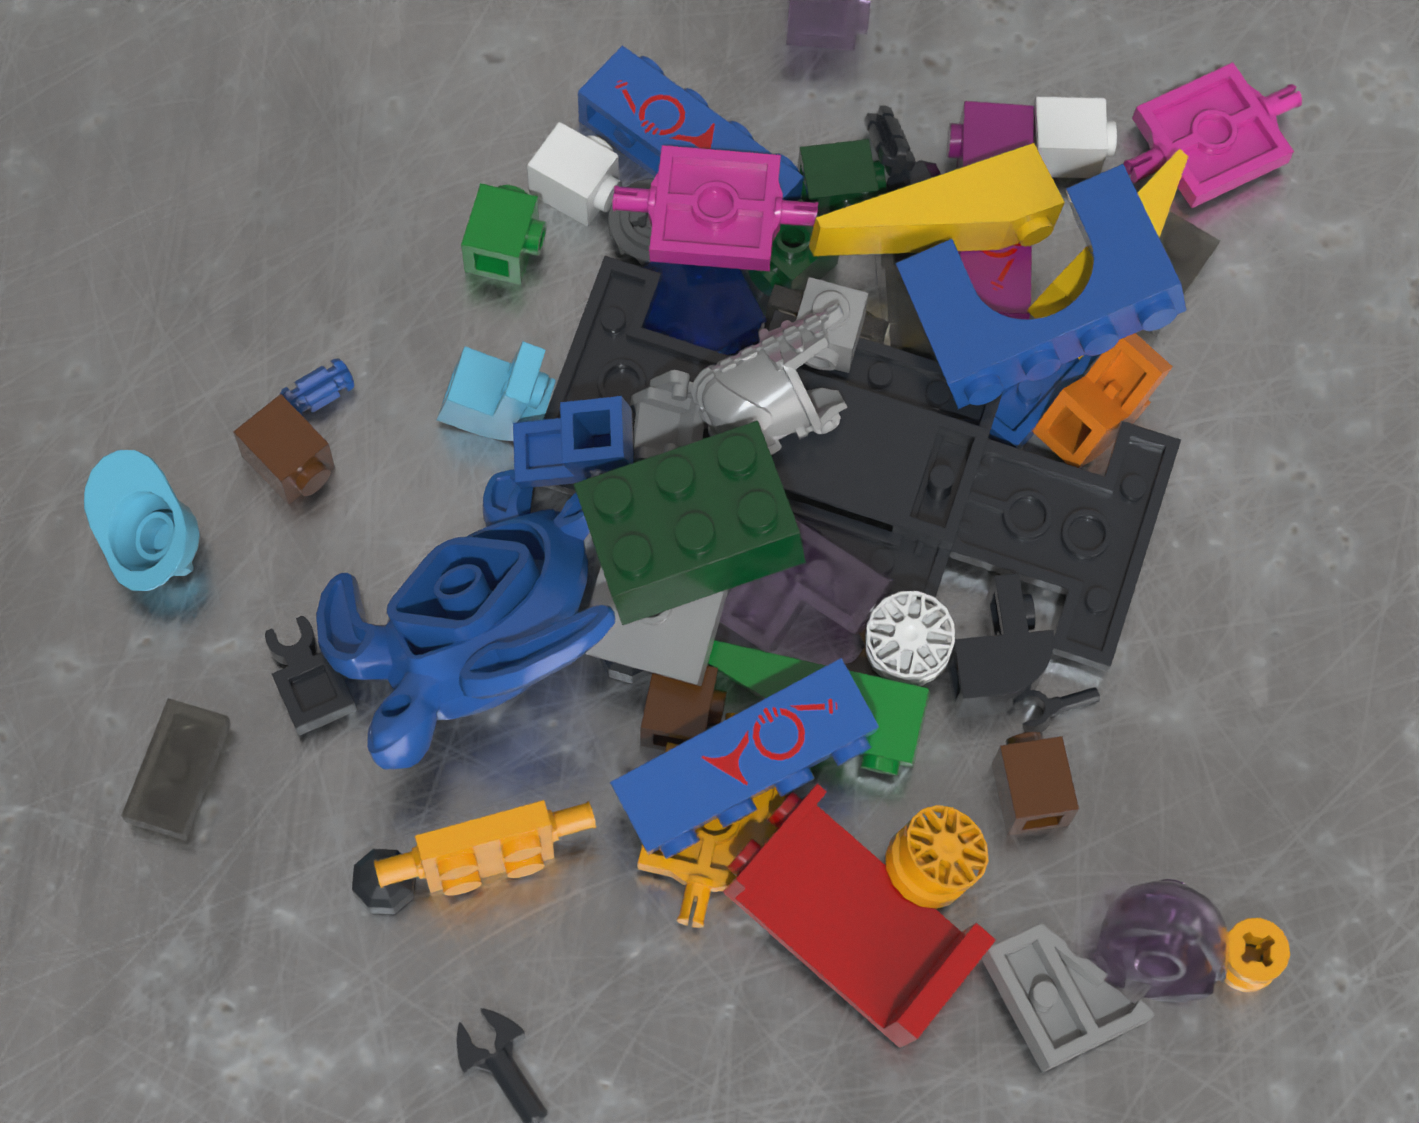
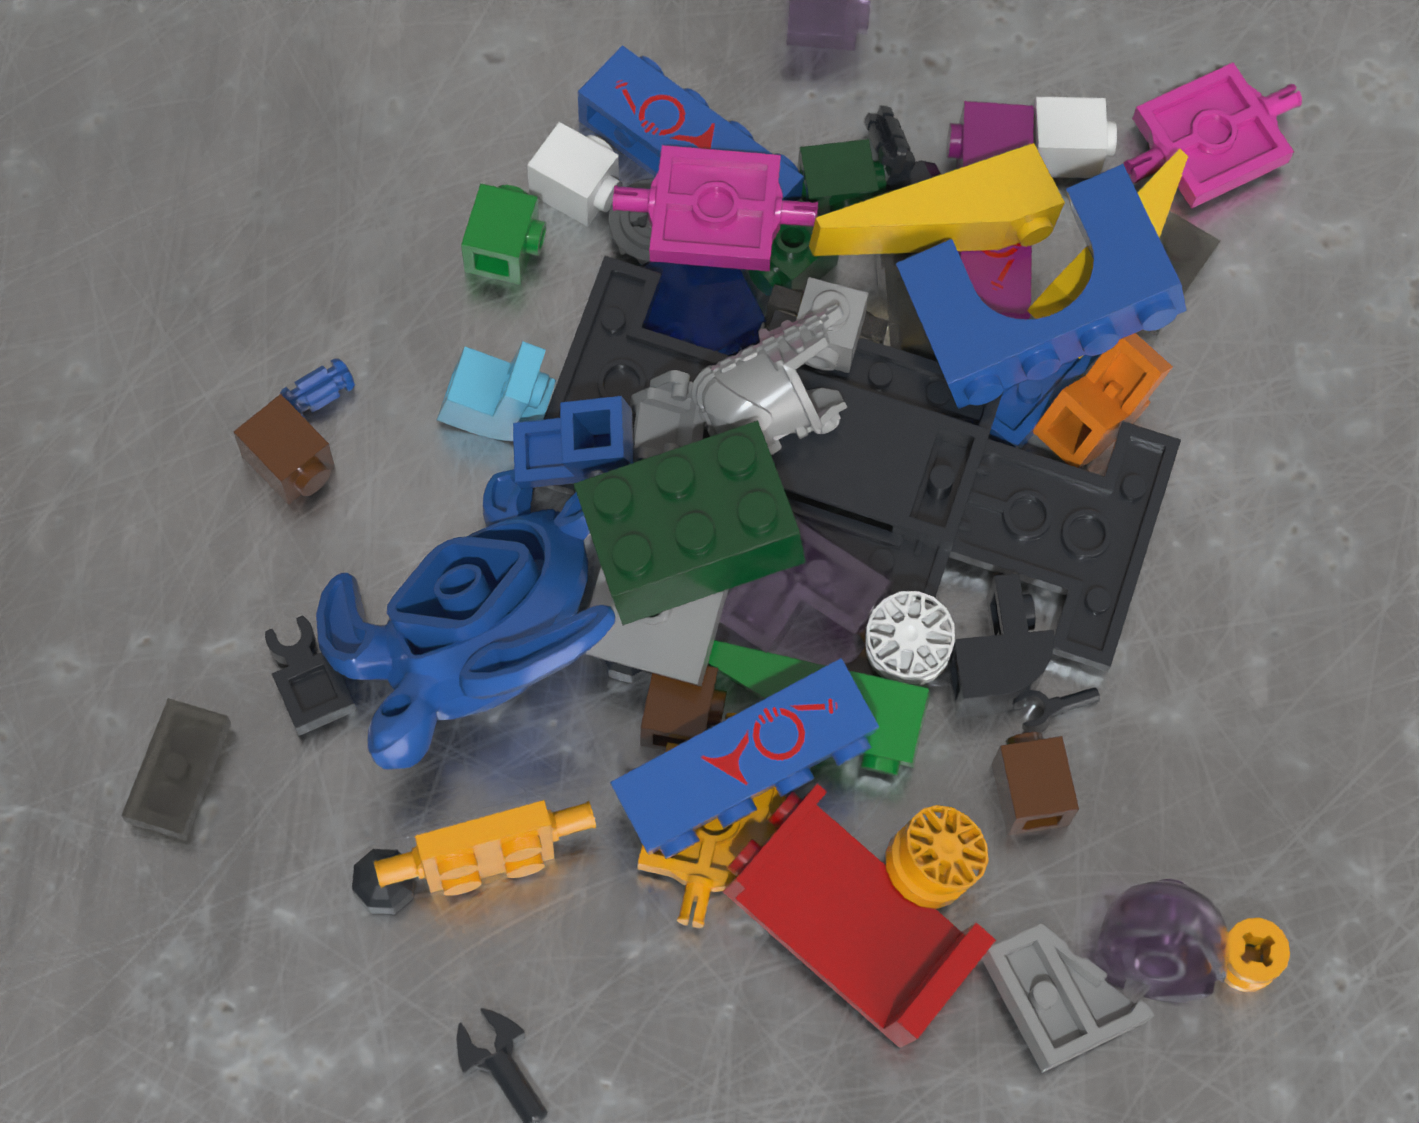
(139, 521): medium azure piece -> none

